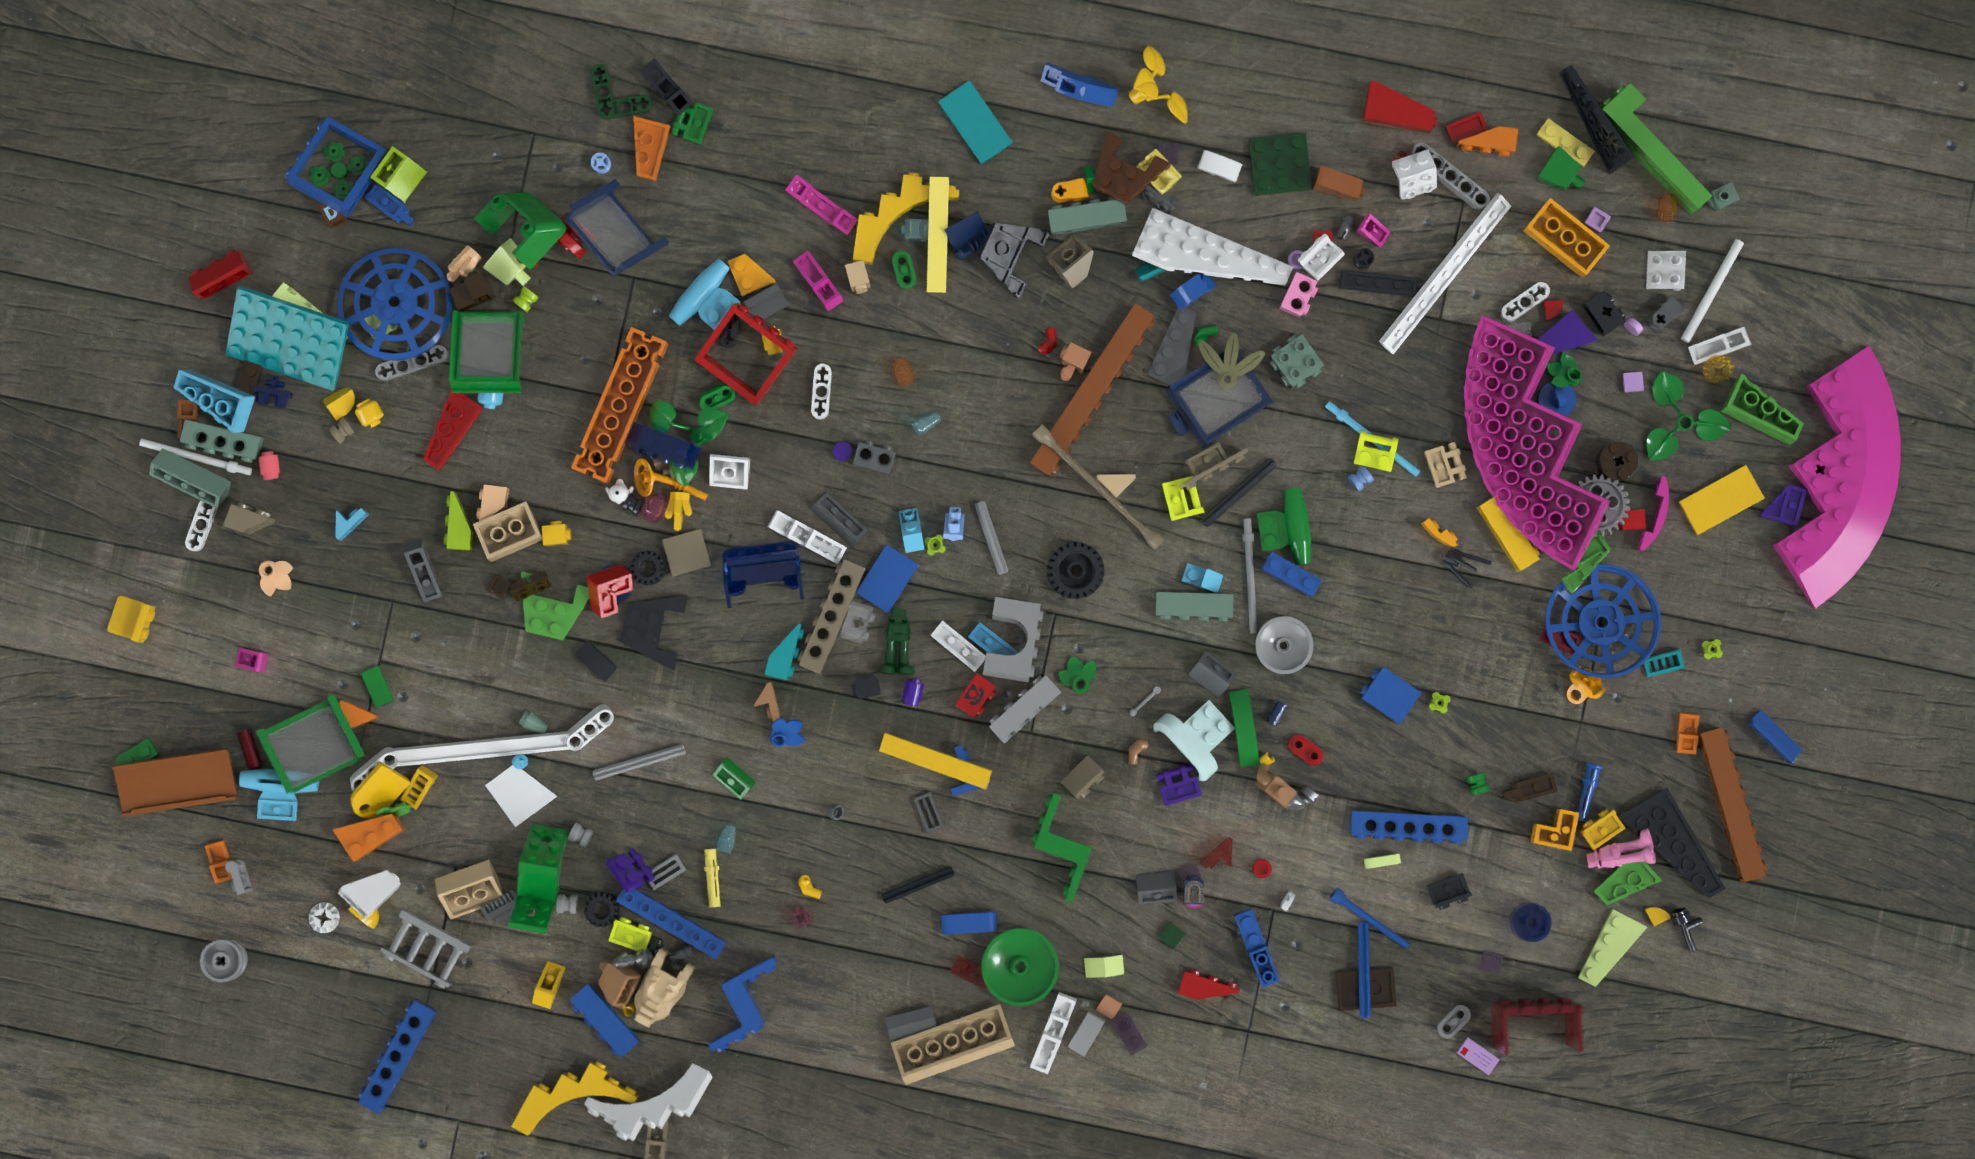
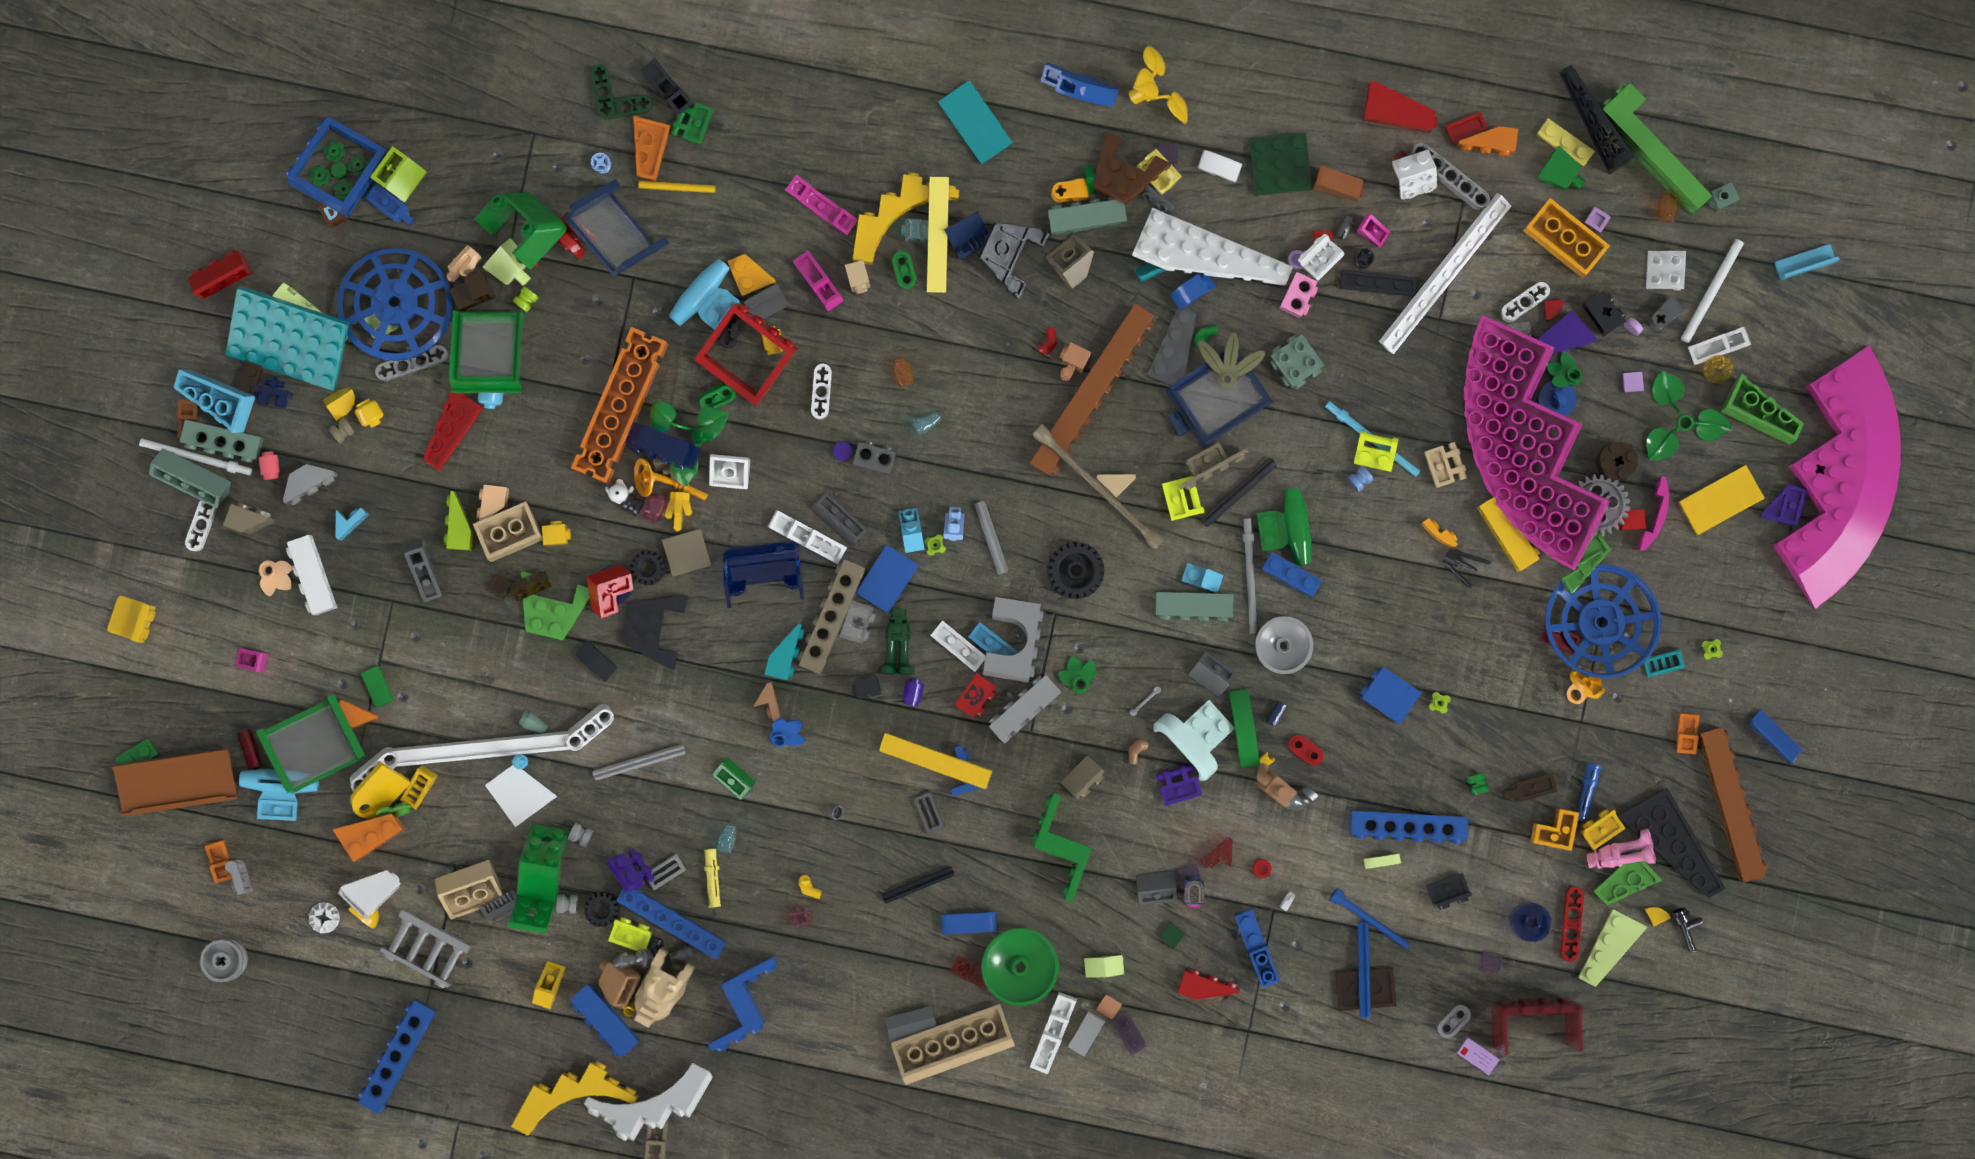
(306, 481): none -> light grey slope
(311, 575): none -> white brick
(677, 186): none -> yellow bar
(1575, 924): none -> red beam
(1805, 262): none -> medium azure panel

